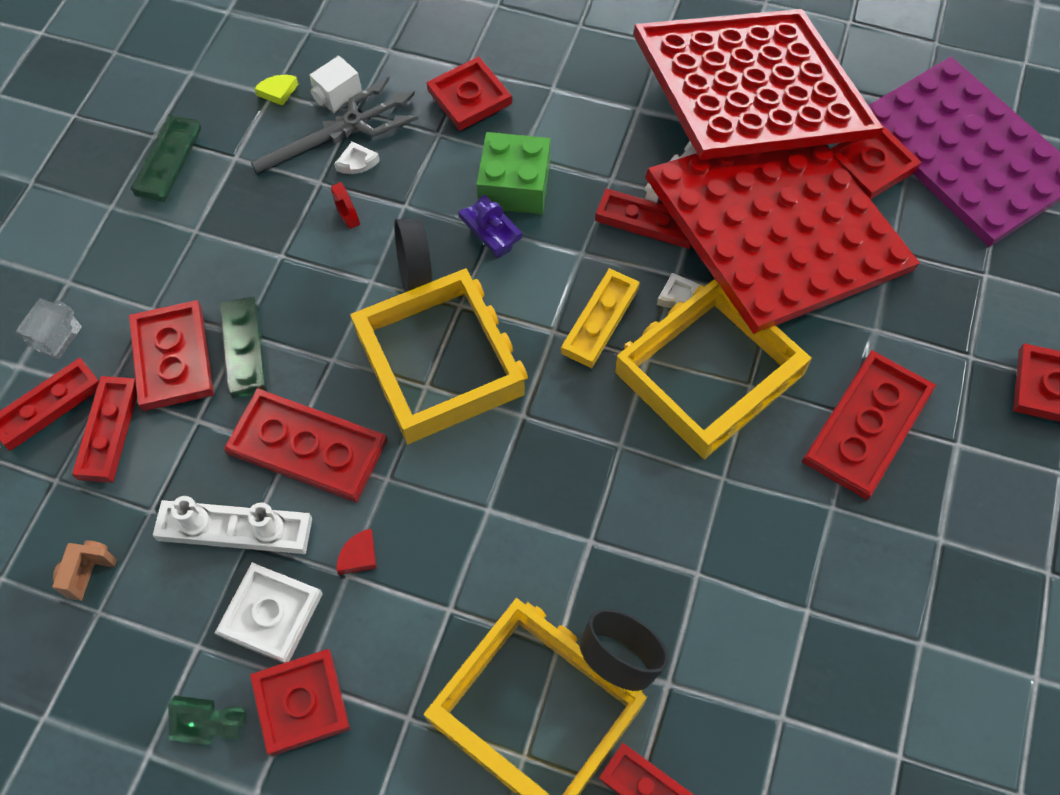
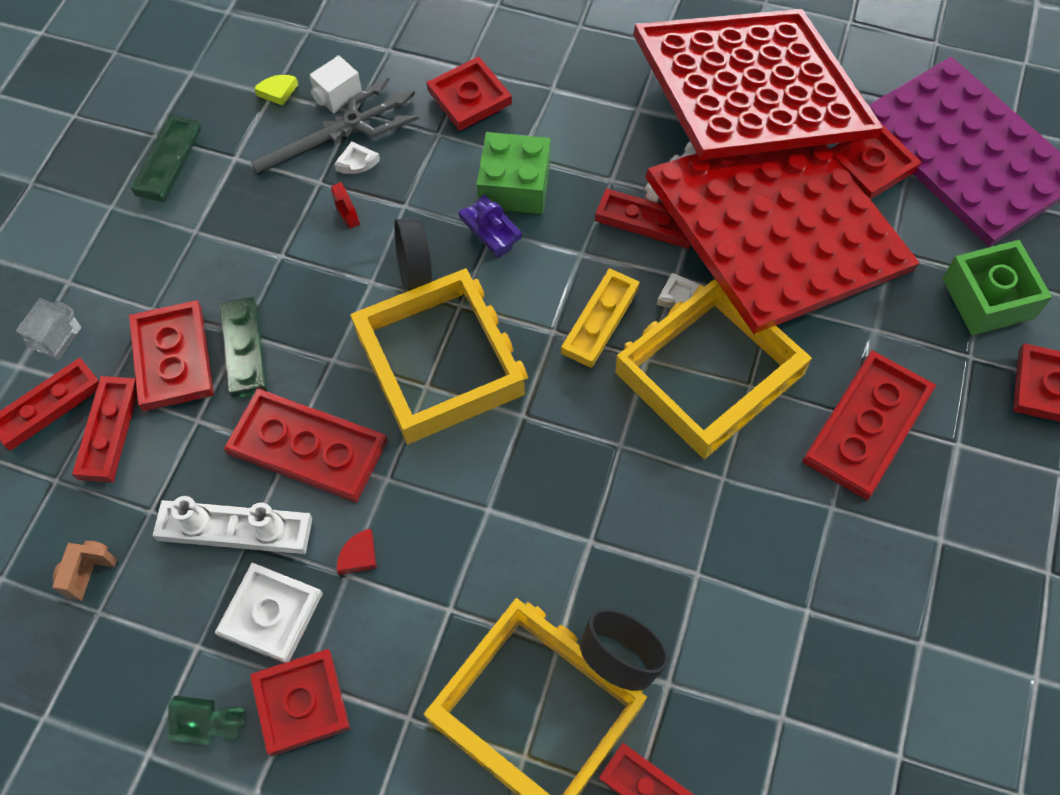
(996, 287): none -> bright green brick

